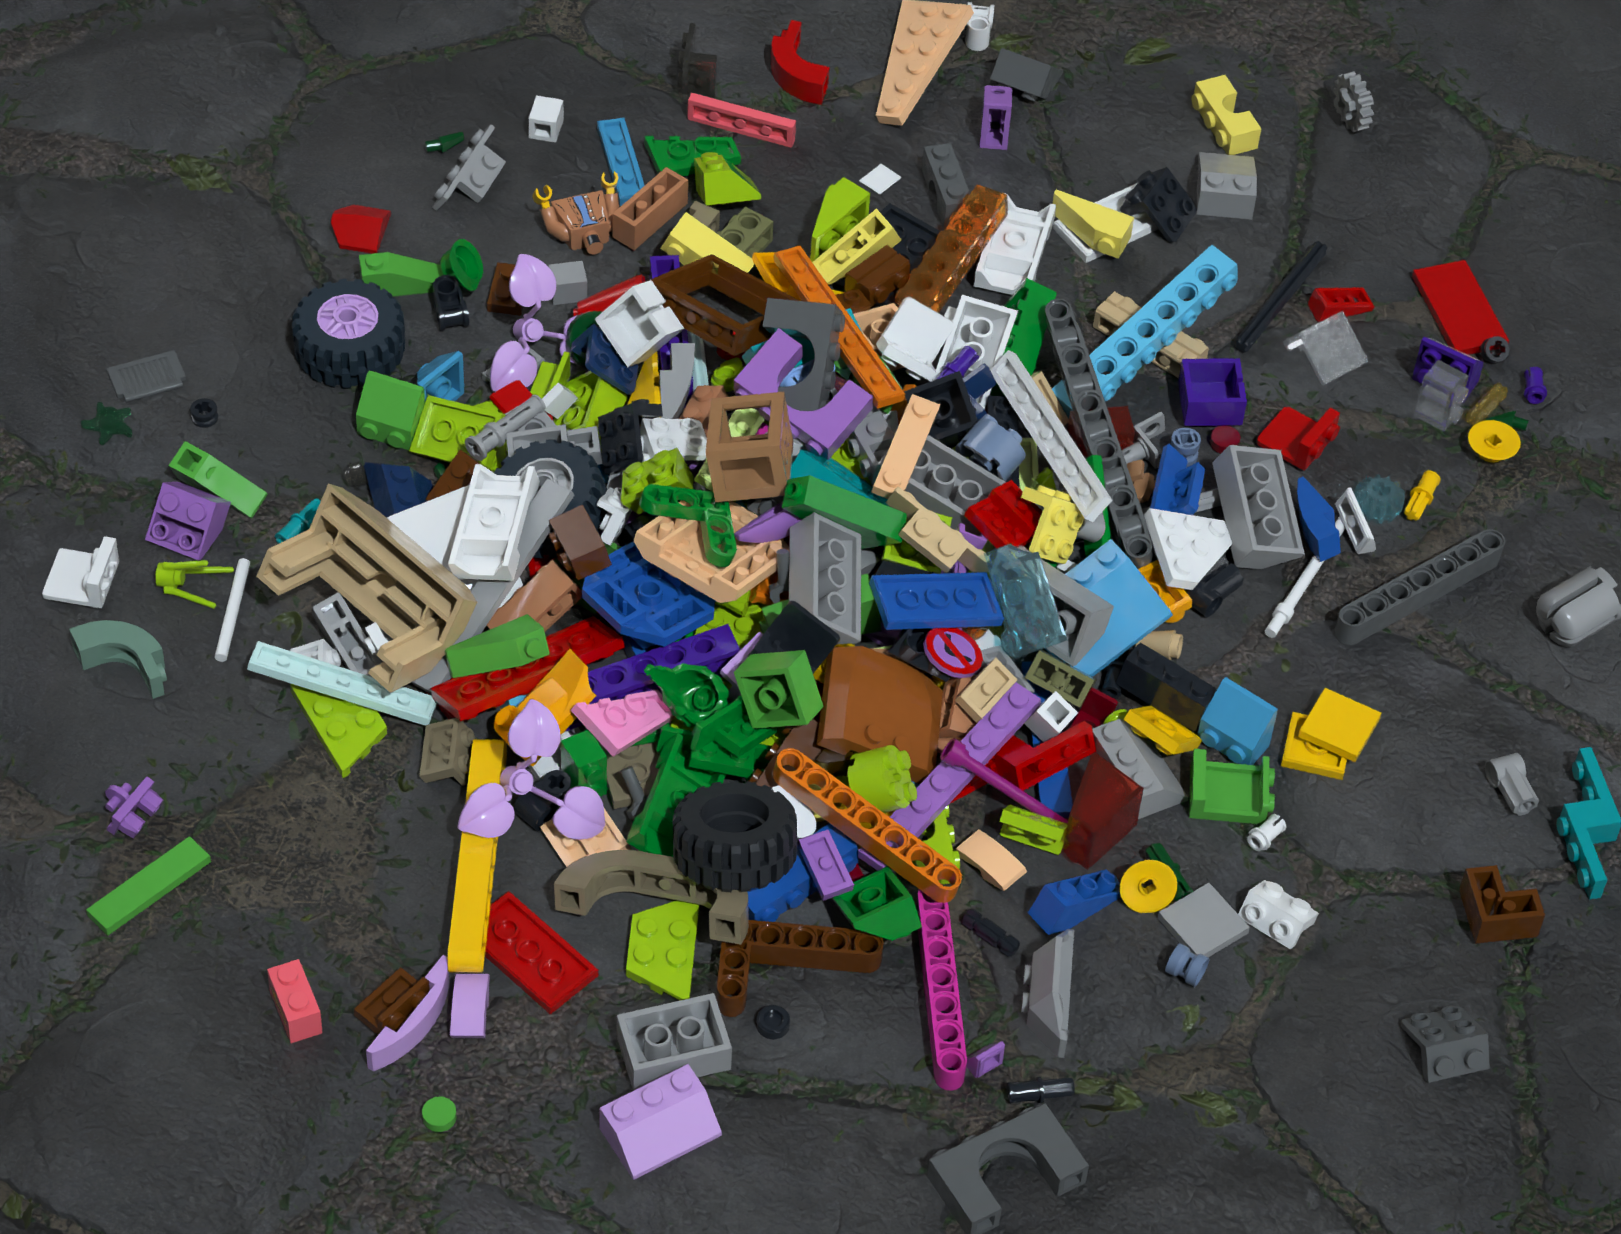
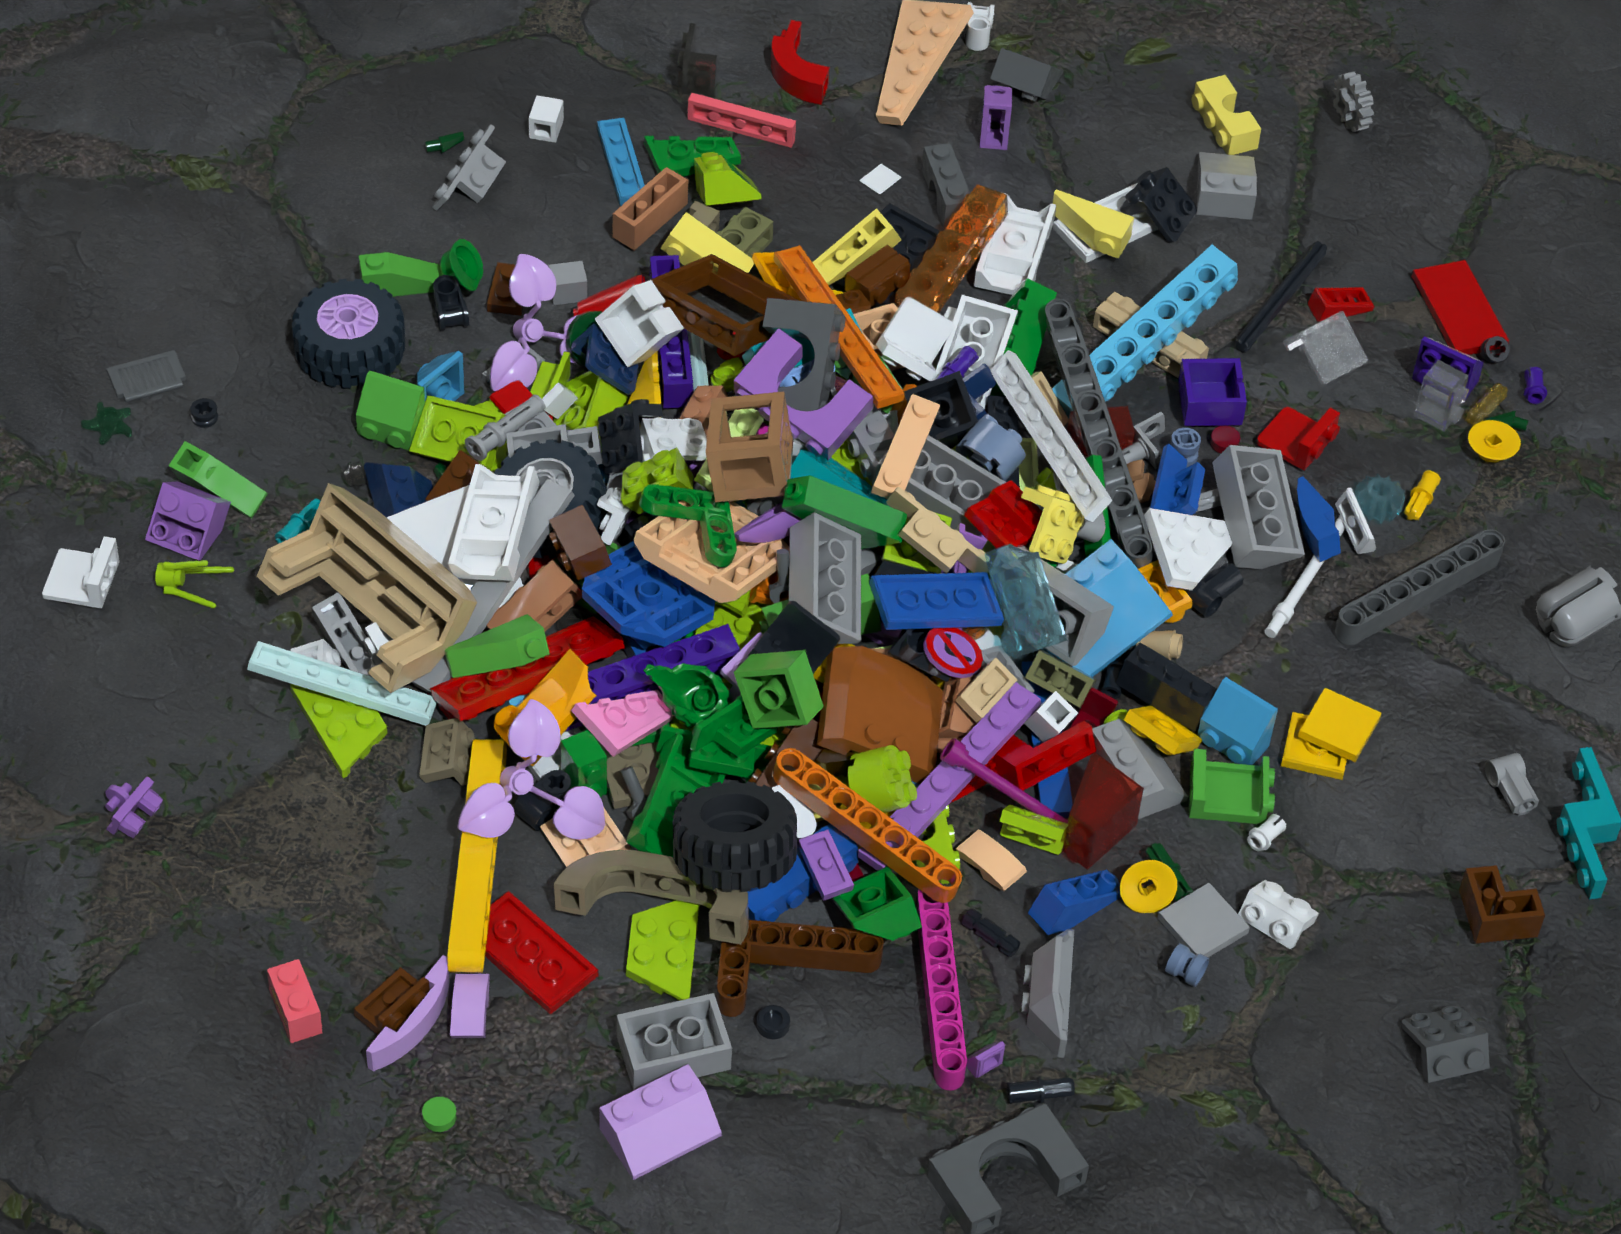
(123, 643): sand green arch -> none
(148, 886): bright green tile -> none
(232, 610): white bar -> none
(360, 227): red slope -> none
(581, 219): nougat torso -> none
(677, 381): light grey slope -> none
(841, 210): lime slope -> none

